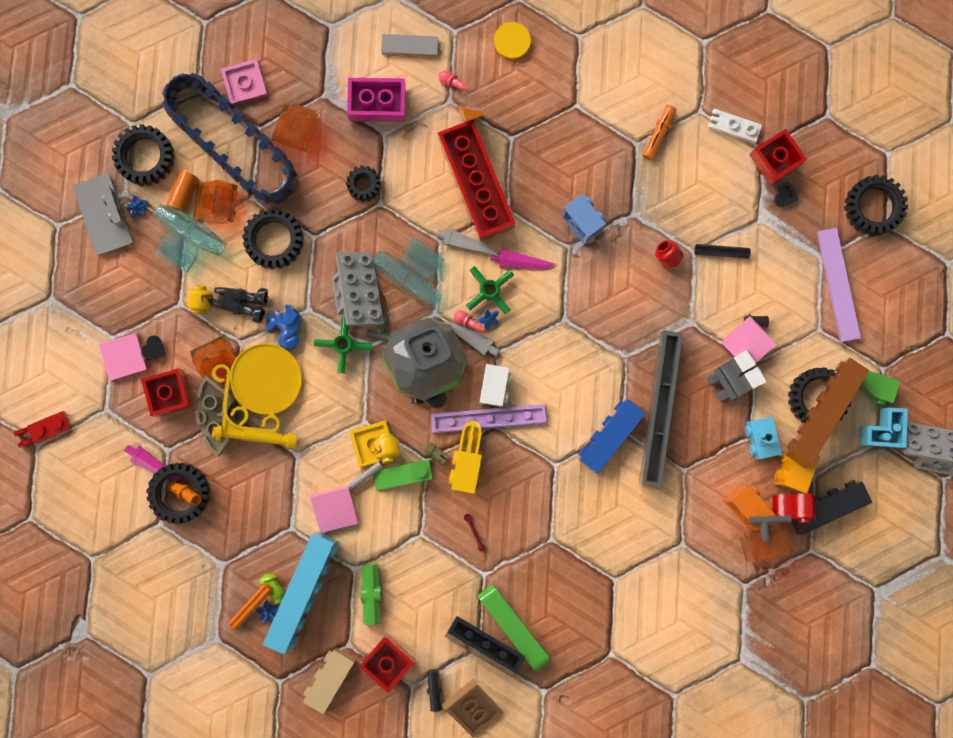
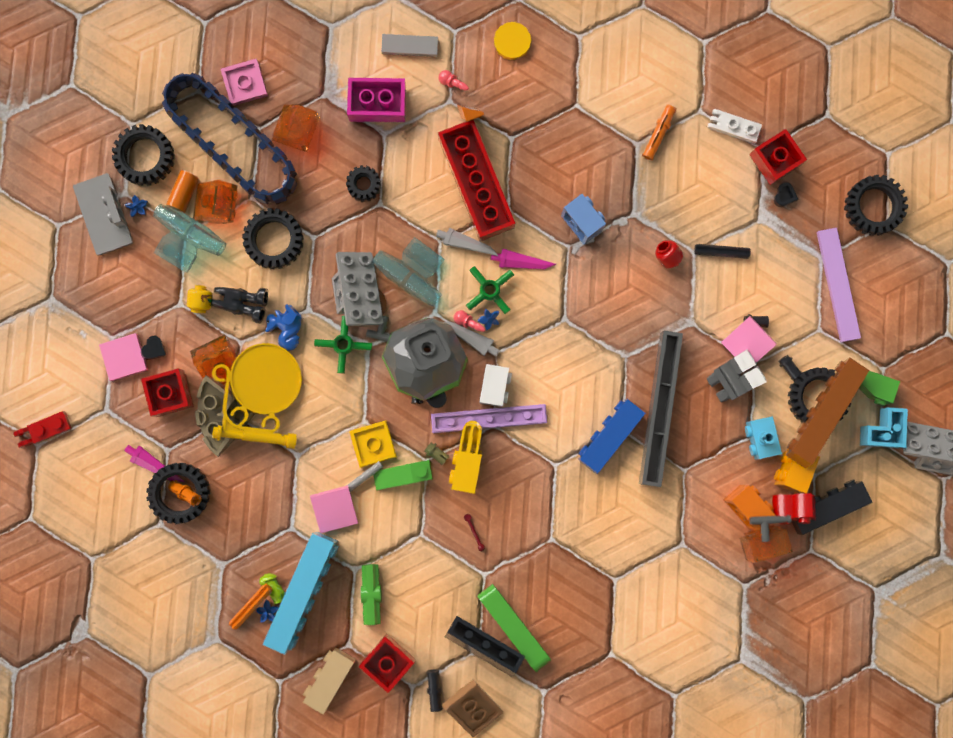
(387, 448): yellow head -> none
(790, 367): none -> black pin

